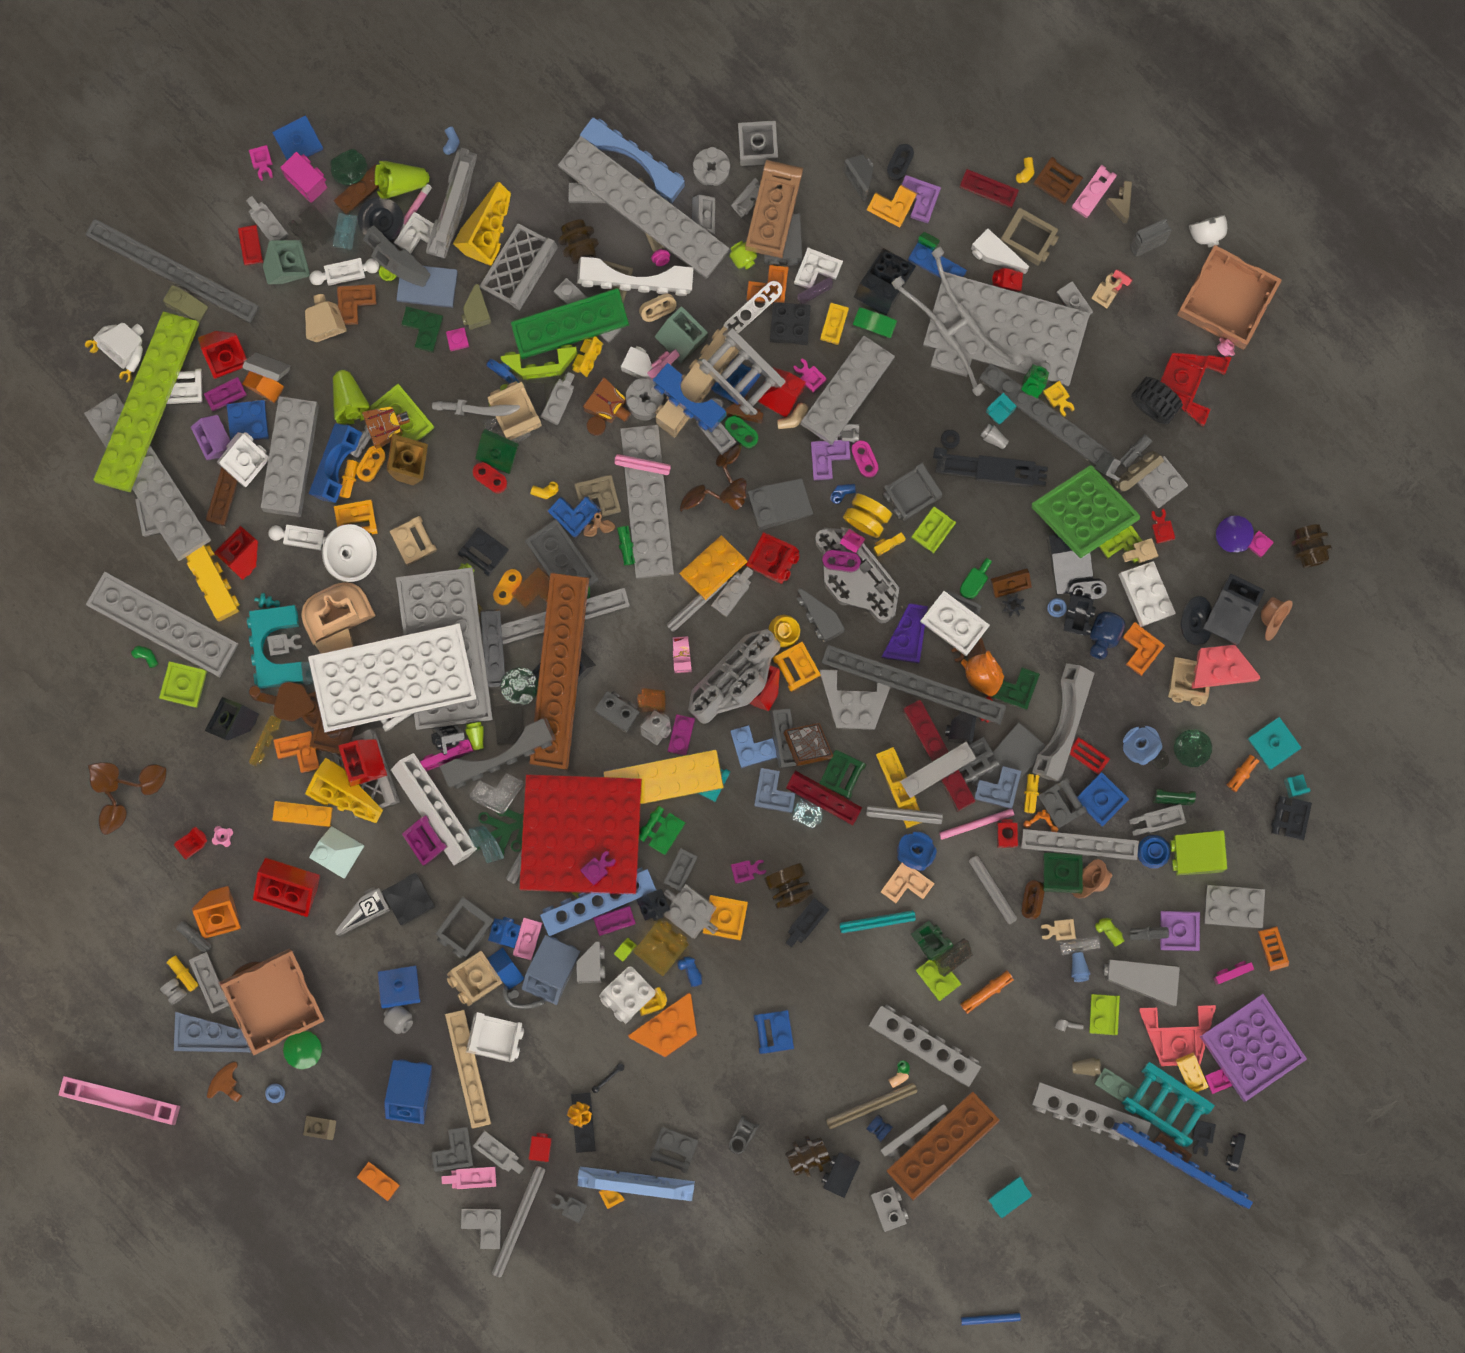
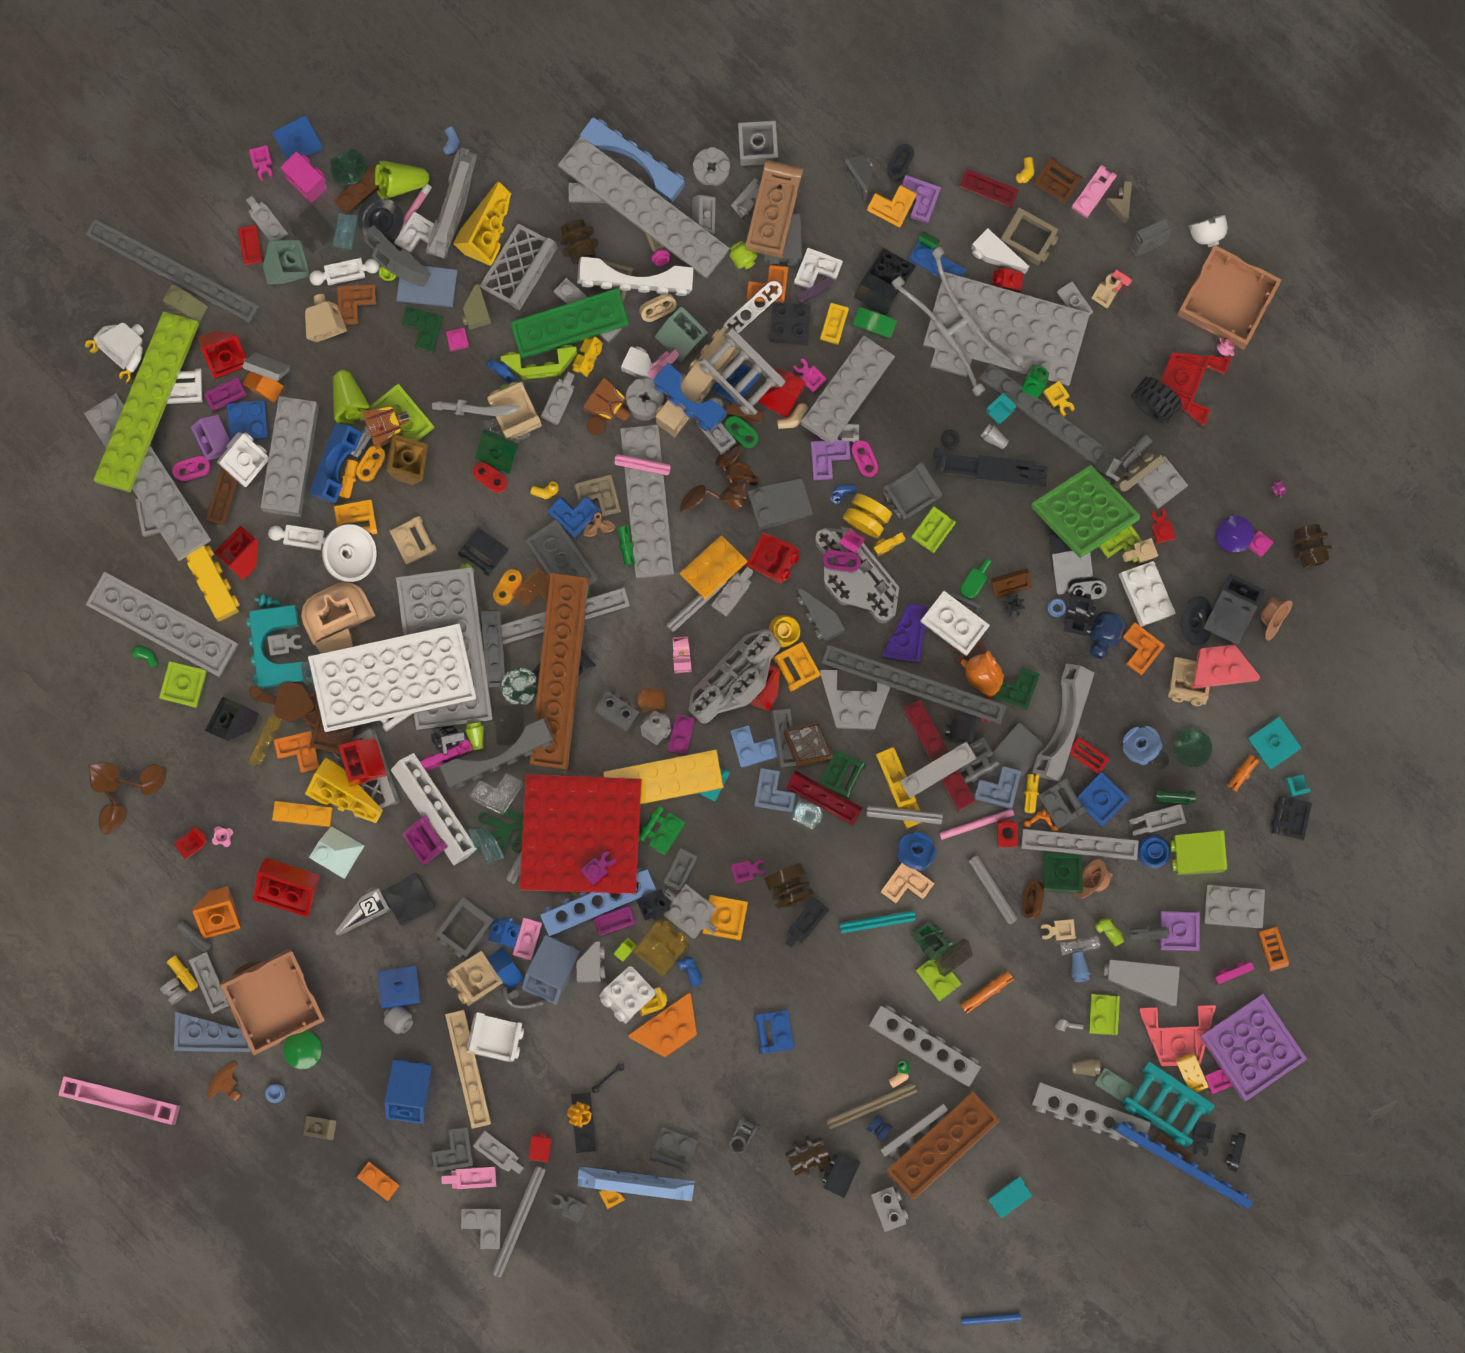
(191, 467): none -> dark pink plate
(741, 470): none -> reddish brown plate
(1278, 488): none -> magenta plate

